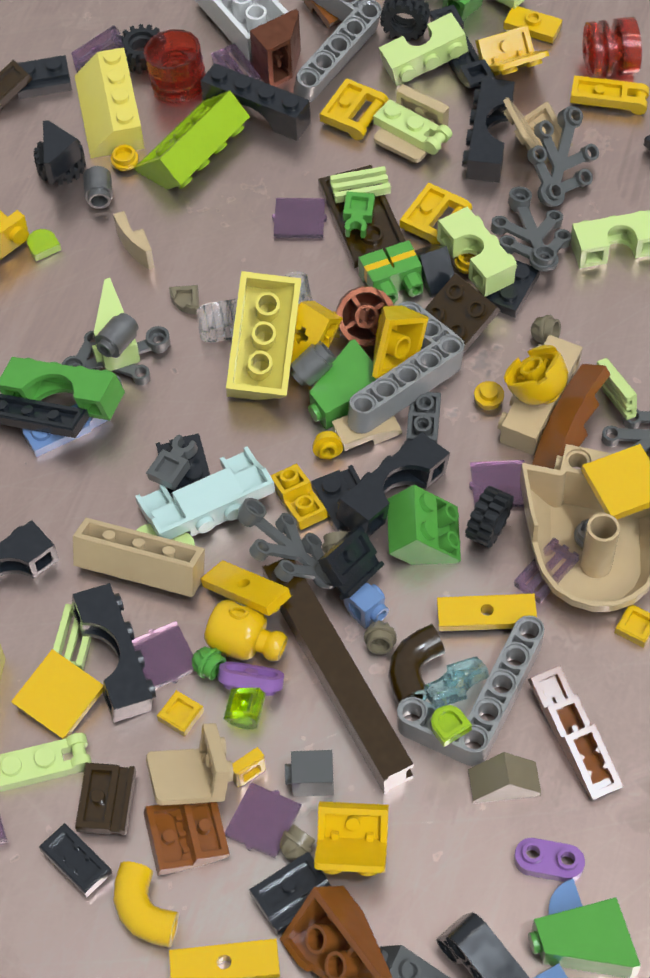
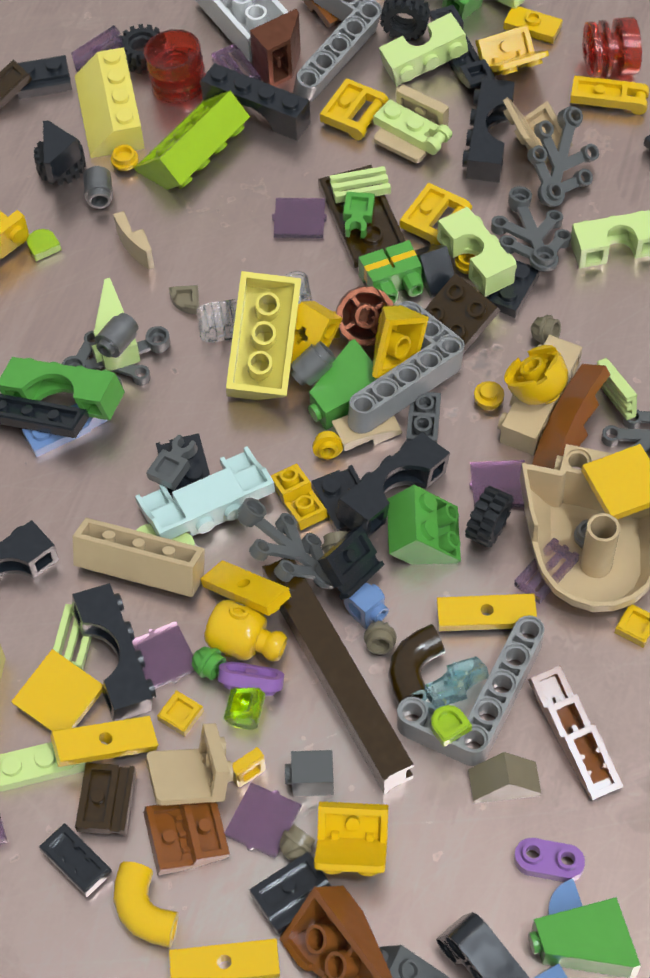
(122, 739): none -> yellow tile

